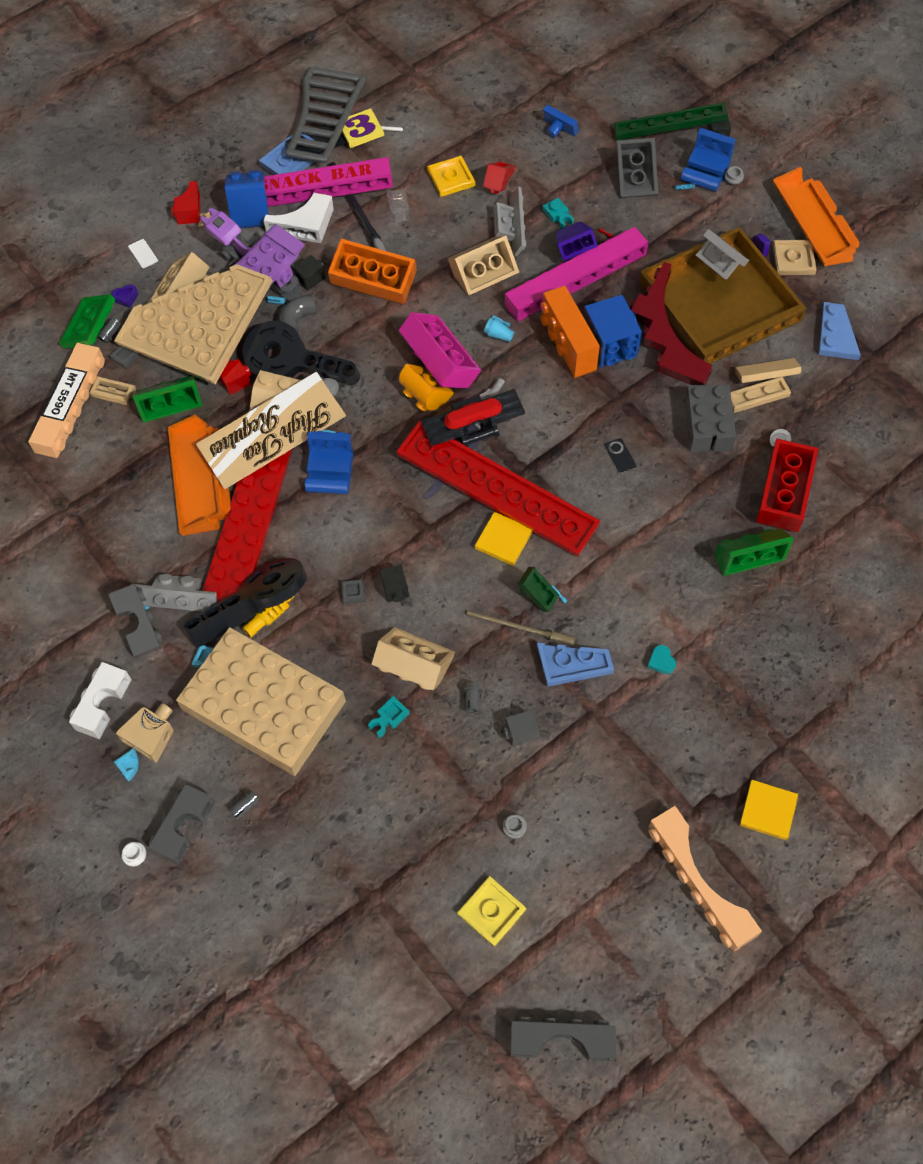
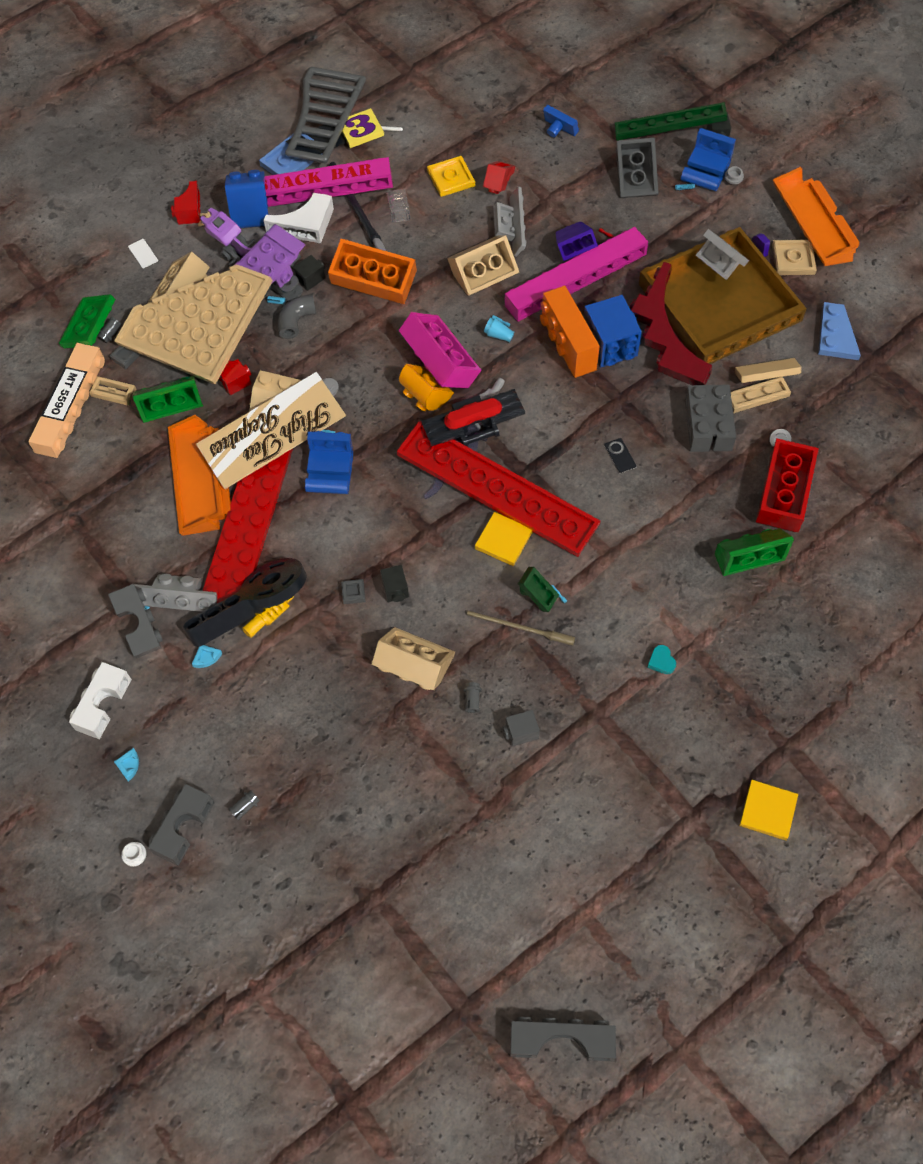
(126, 295): dark purple tile -> none
(148, 732): tan torso -> none
(261, 701): tan brick -> none
(292, 355): black beam -> none
(390, 714): teal plate -> none
(491, 911): light yellow tile -> none
(514, 826): light grey plate -> none
(557, 211): teal plate -> none
(568, 664): medium blue wing -> none
(733, 922): light nougat arch -> none

